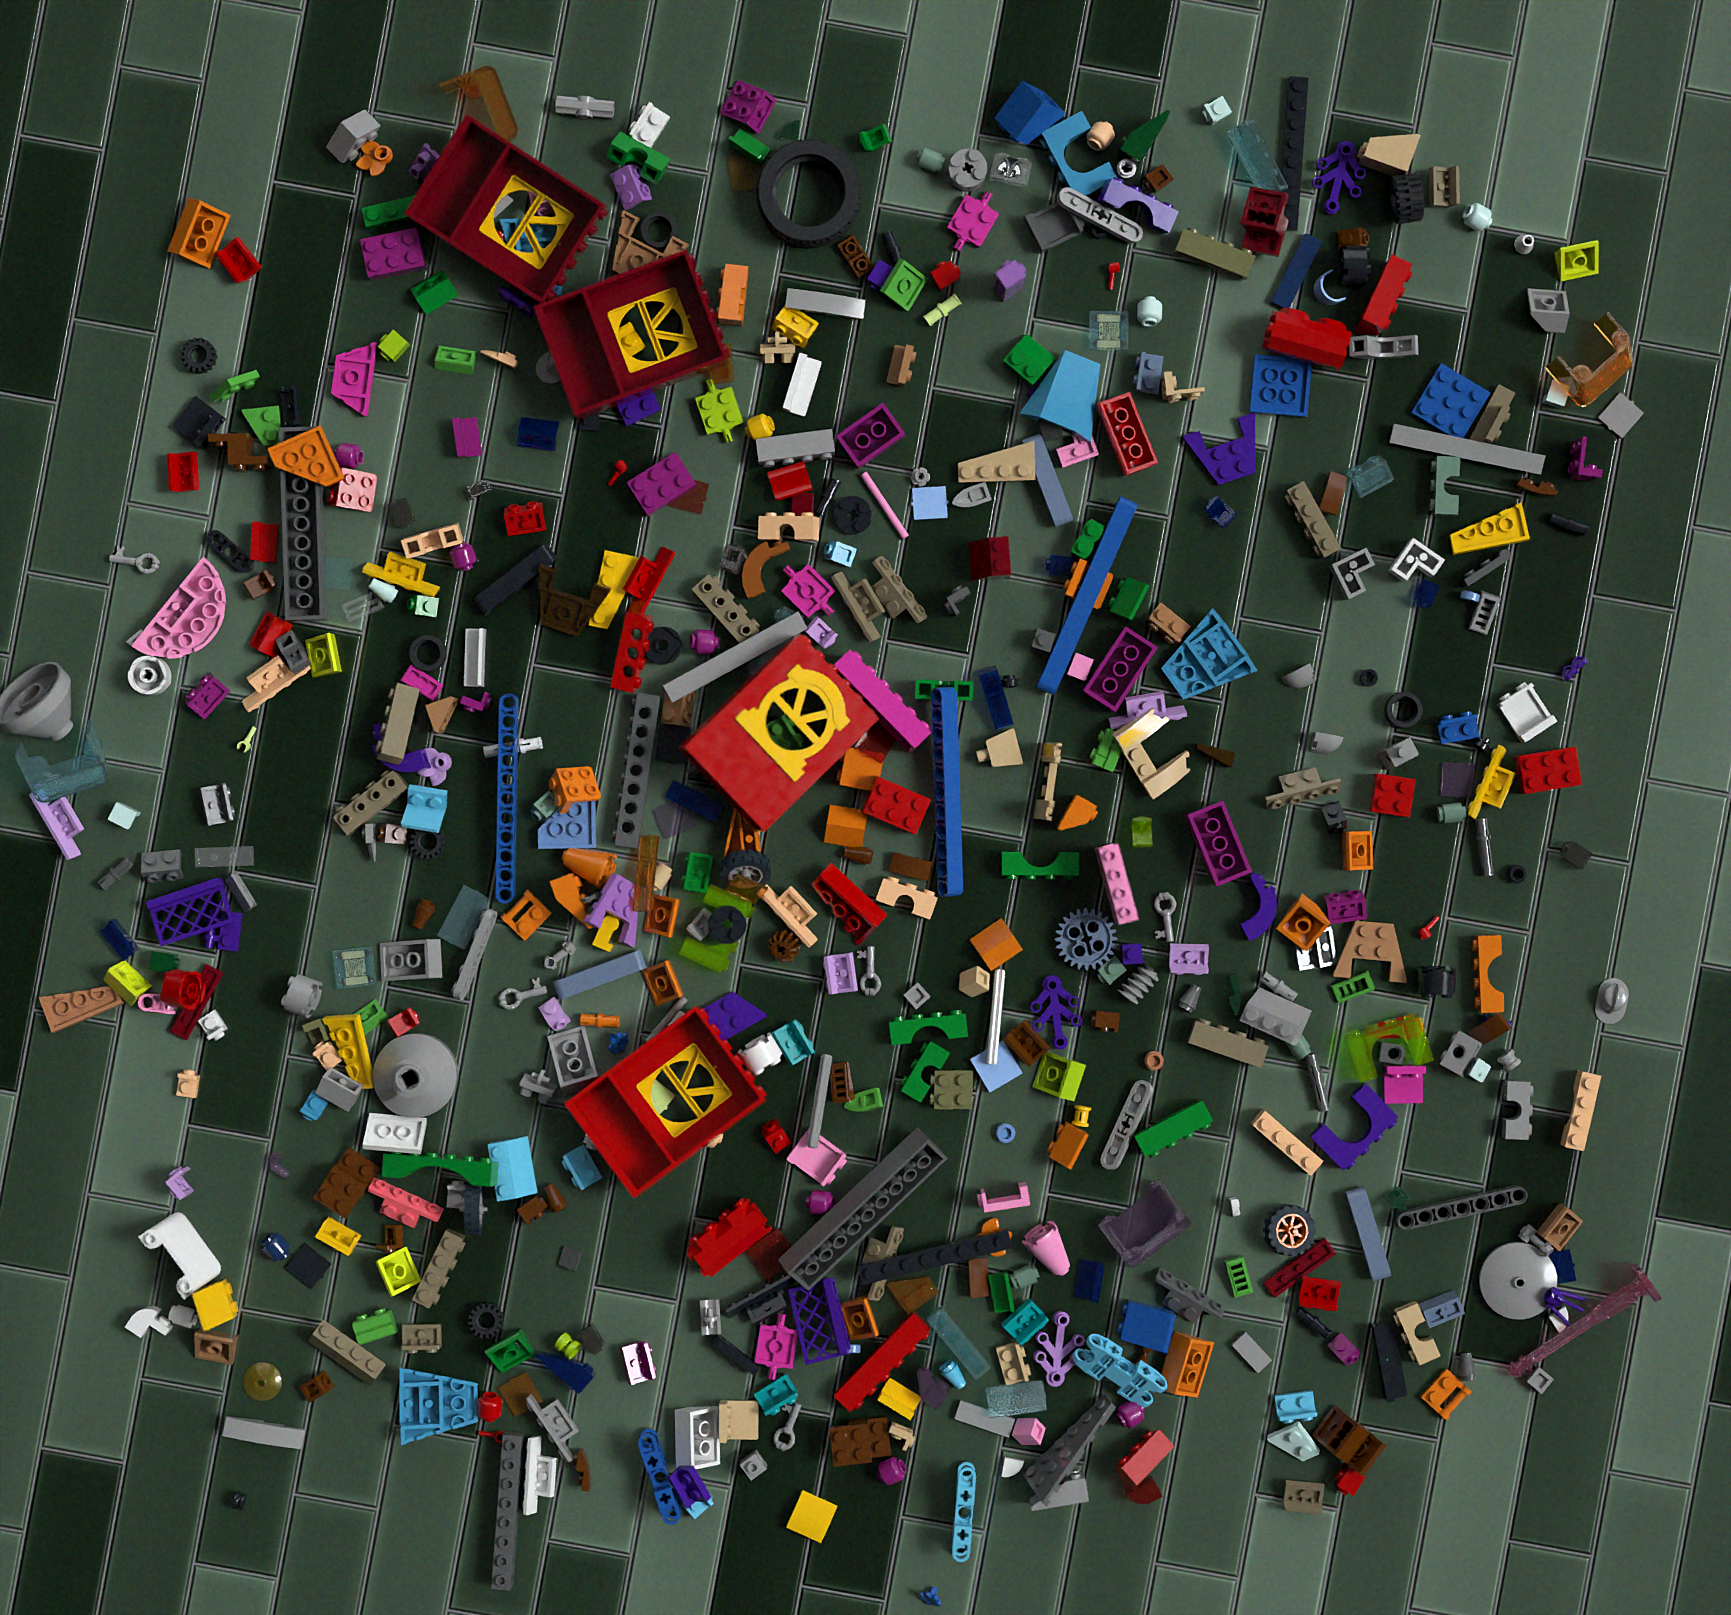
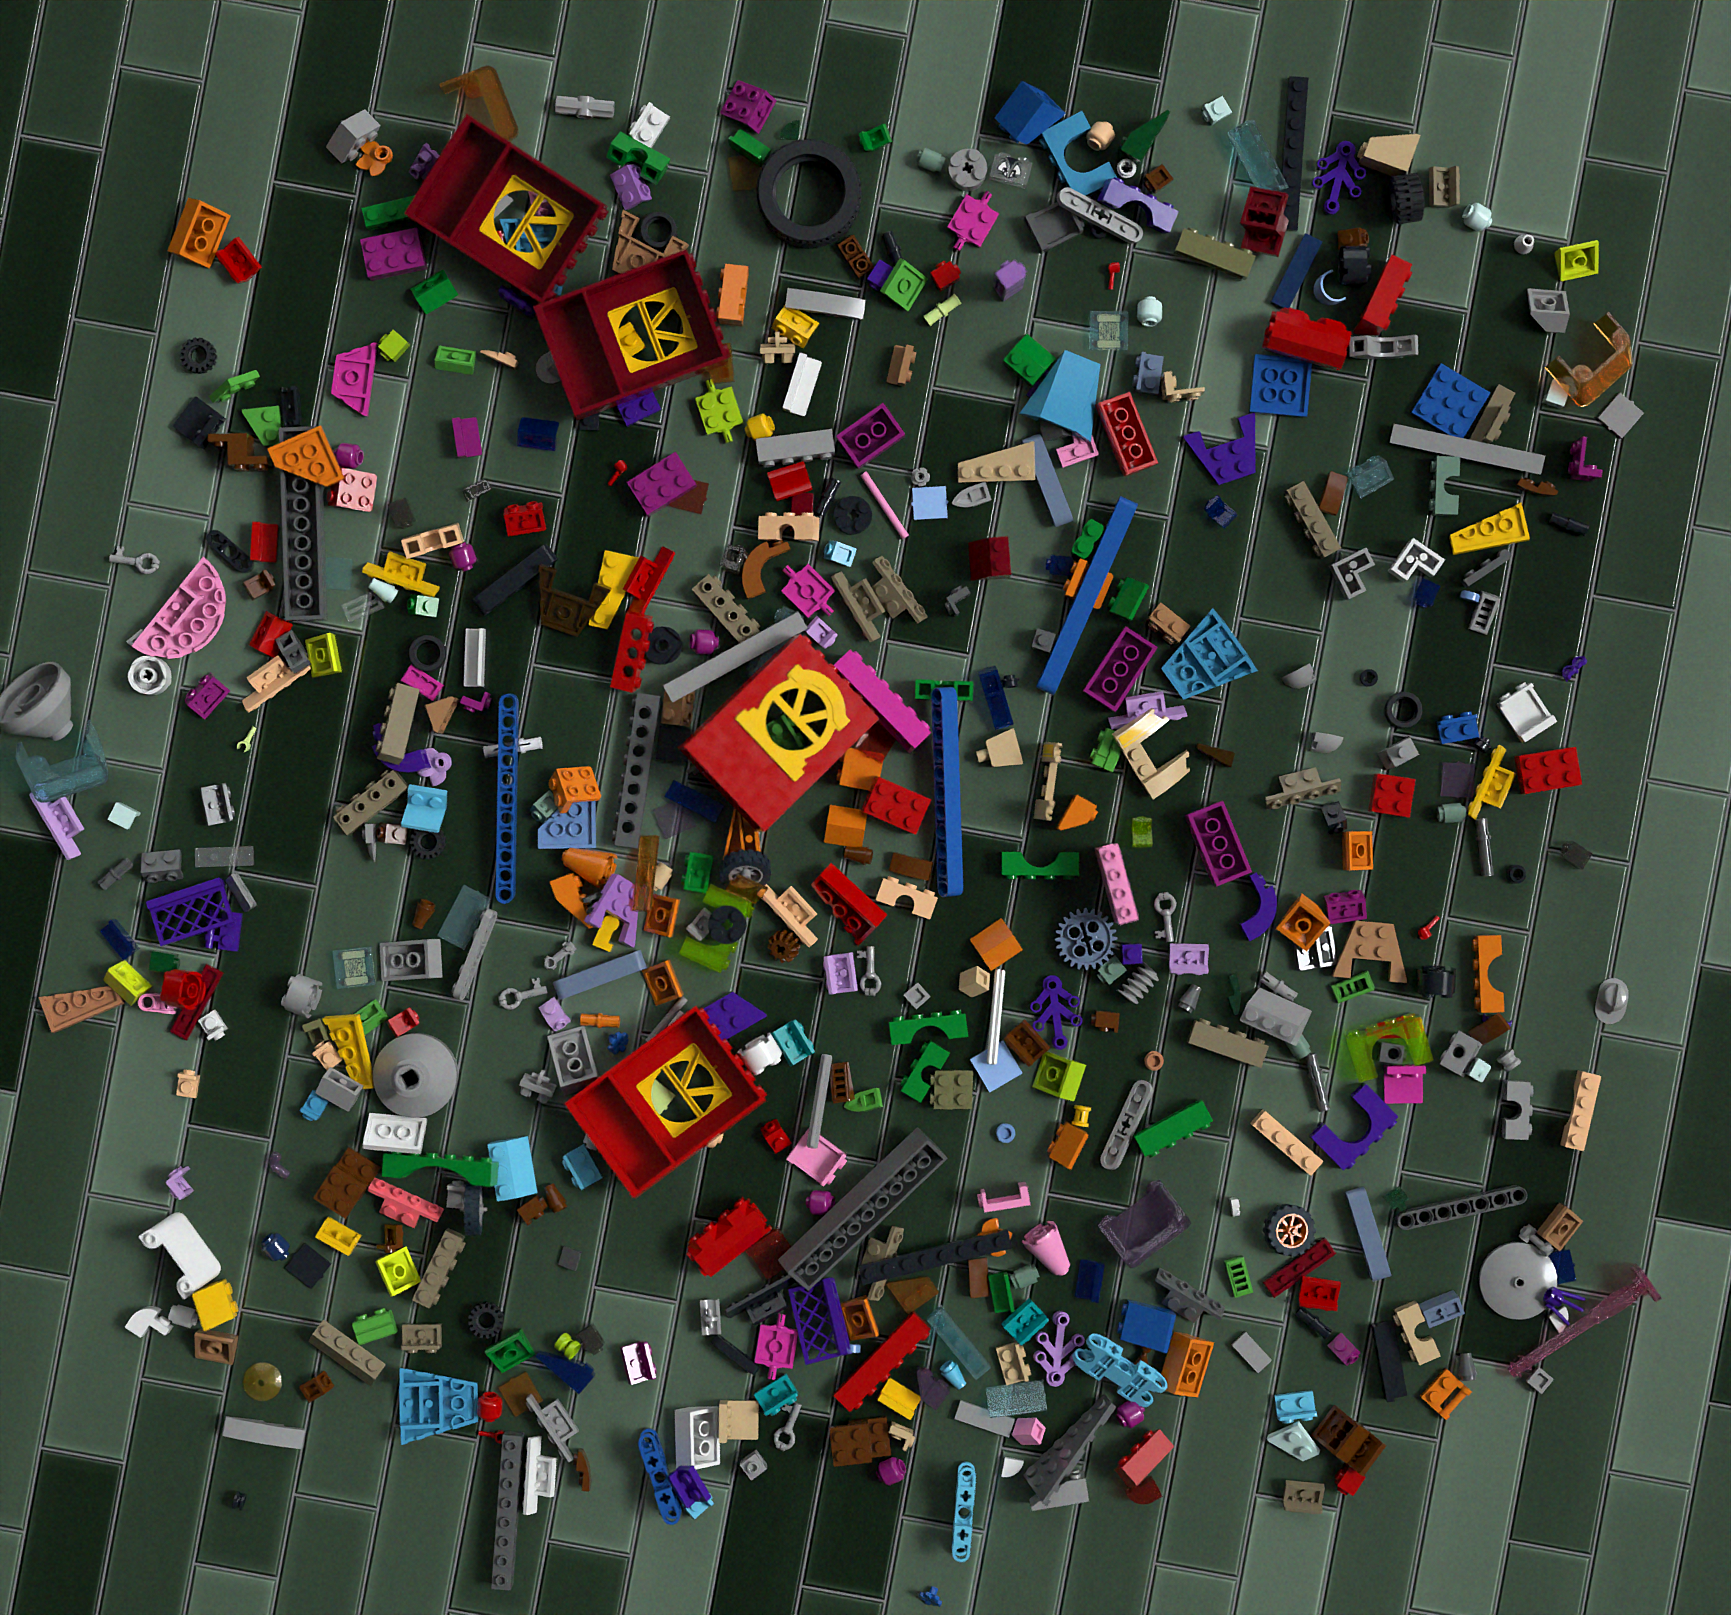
(183, 472): red bracket -> none
(531, 919): orange plate -> none
(811, 1516): yellow slope -> none
(1080, 666): bright pink panel -> none

